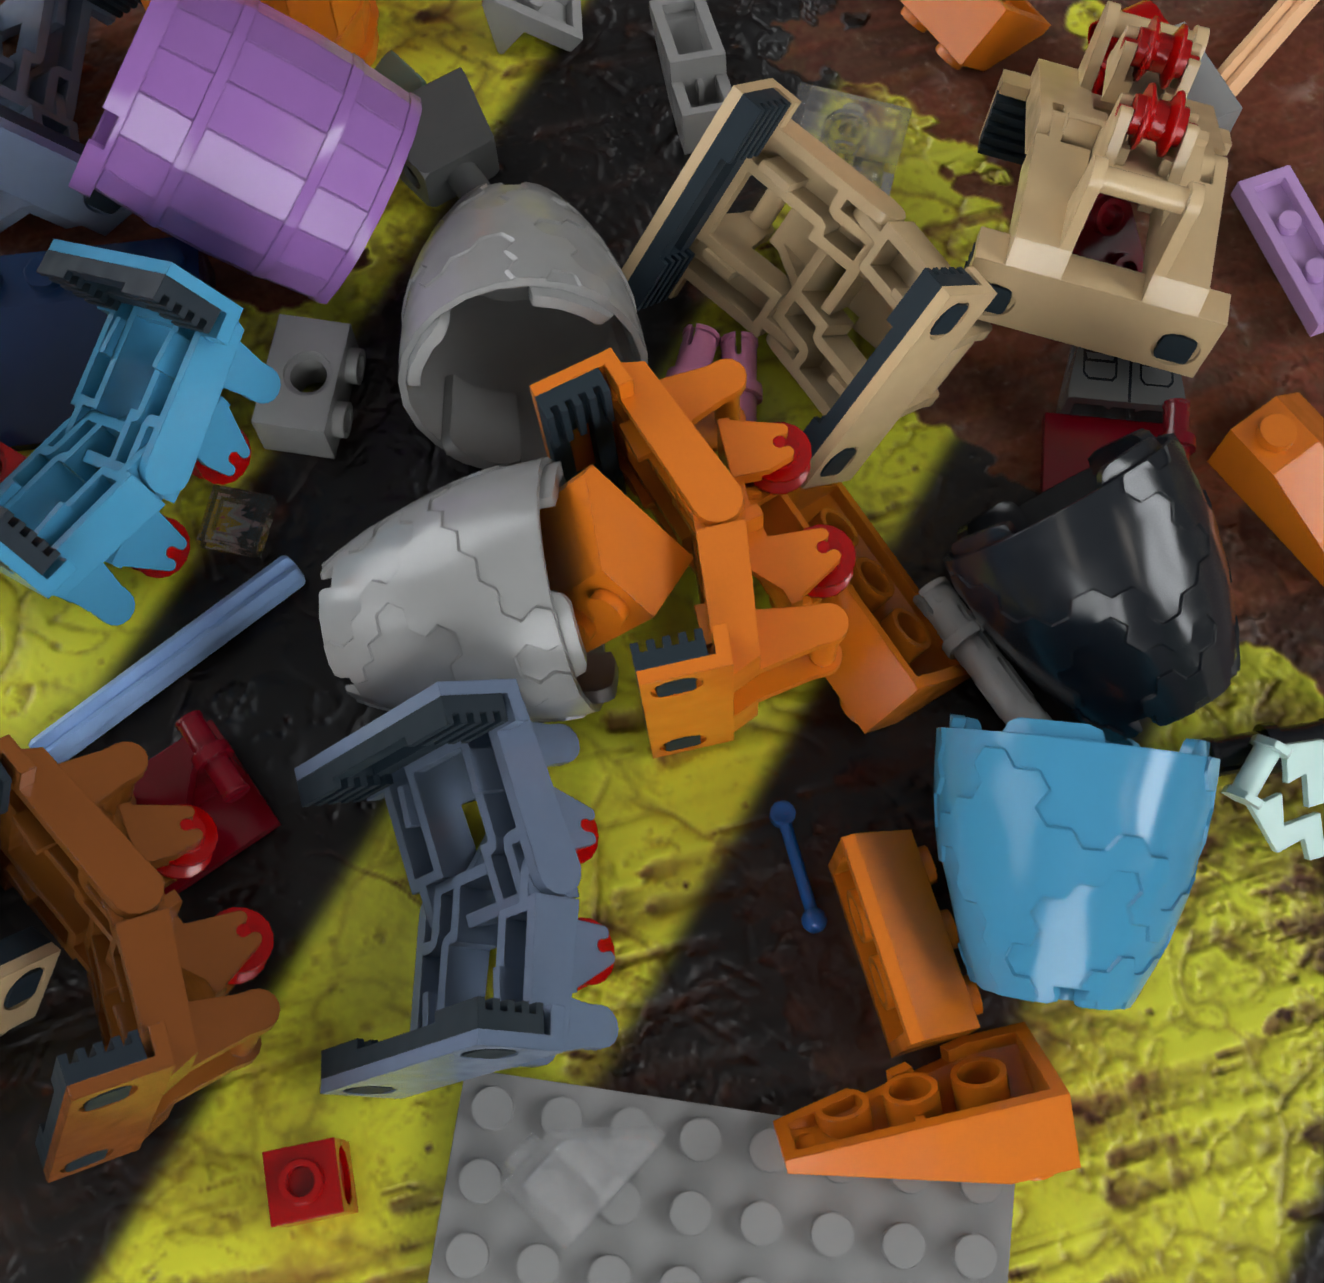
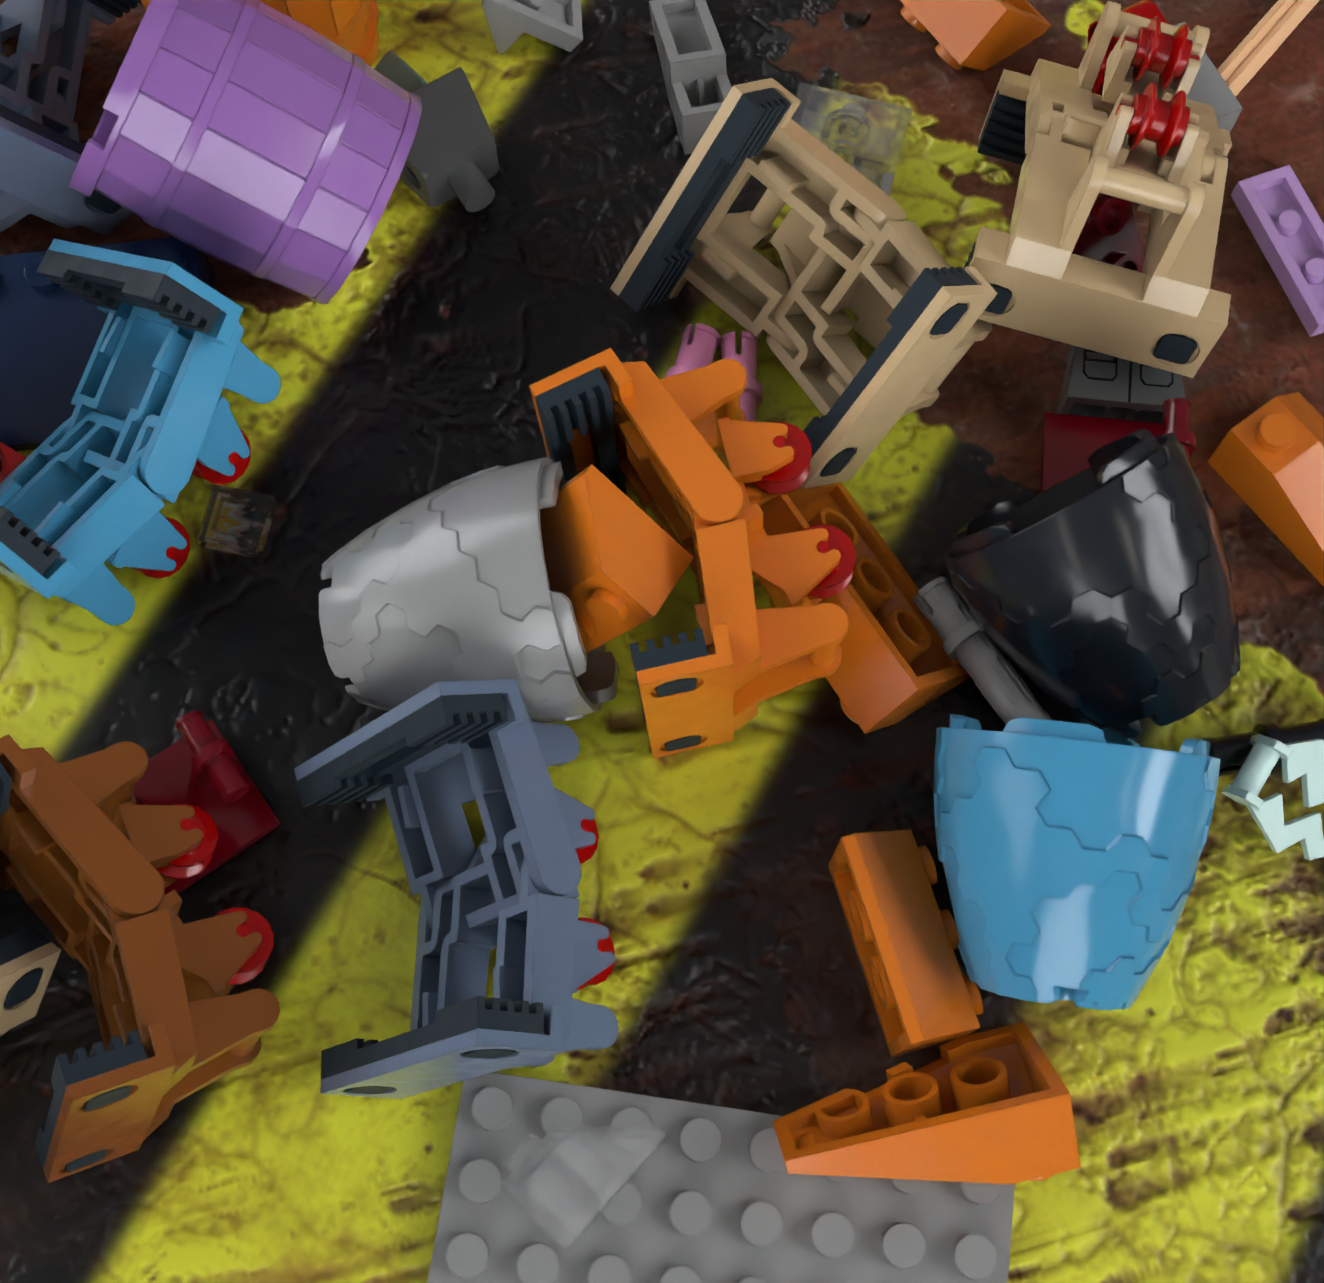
(170, 660): light blue axle -> none
(306, 354): light grey brick -> none
(309, 1182): red brick -> none
(497, 303): light grey piece -> none
(782, 816): blue hinge -> none

